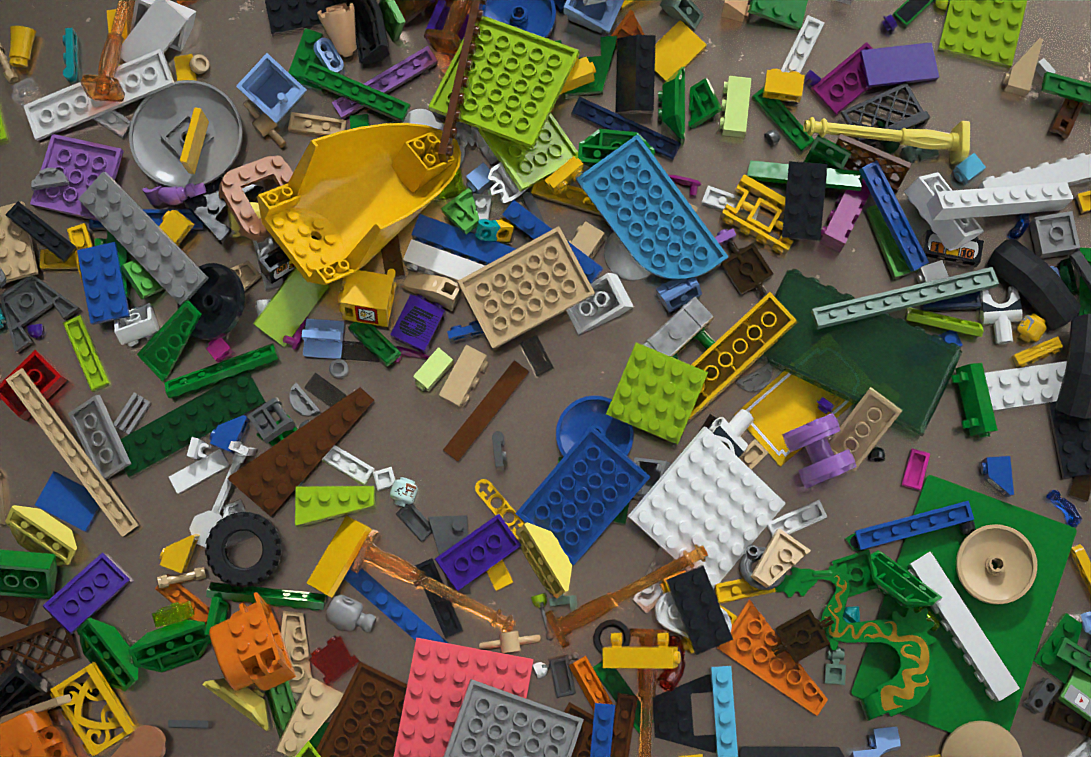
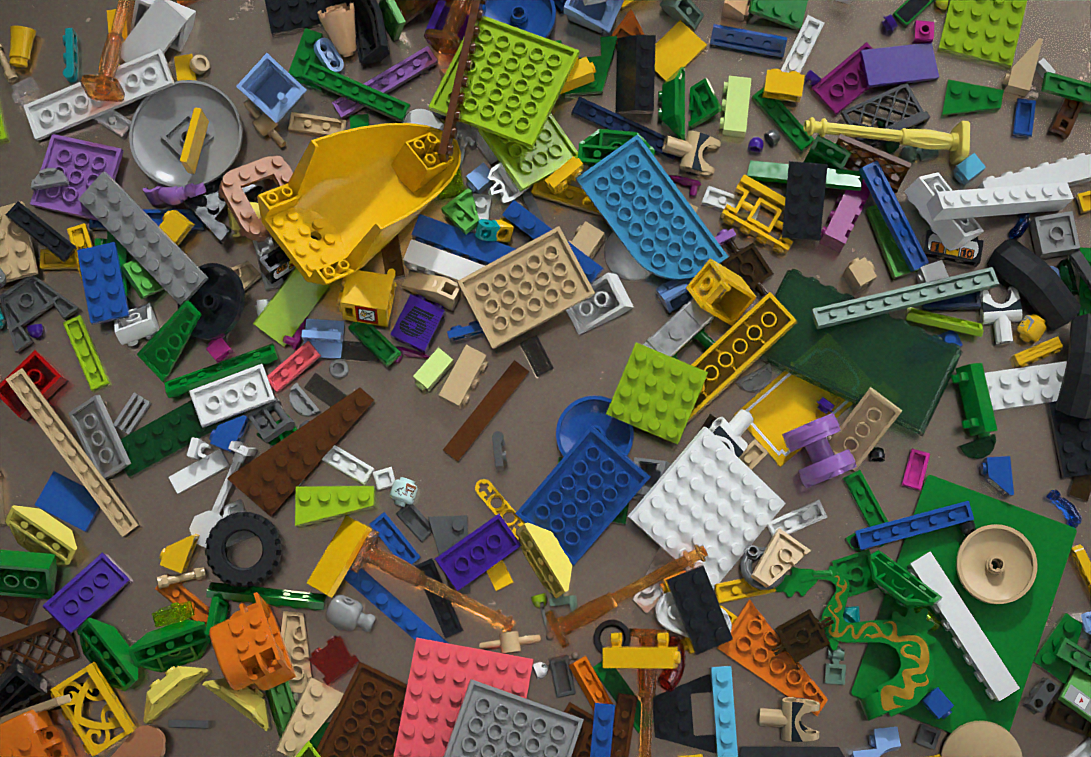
(170, 689): none -> light yellow wedge
(232, 395): none -> white tile
(293, 366): none -> coral tile
(394, 539): none -> blue plate
(691, 151): none -> tan connector
(709, 285): none -> yellow container
(748, 40): none -> blue plate
(756, 145): none -> dark purple hinge
(790, 719): none -> tan connector
(860, 274): none -> tan brick
(865, 499): none -> green tile
(920, 36): none -> dark pink plate
(927, 736): none -> dark grey plate
(937, 704): none -> blue brick
(968, 97): none -> green wing
(978, 448): none -> dark green tile
(1024, 117): none -> blue tile

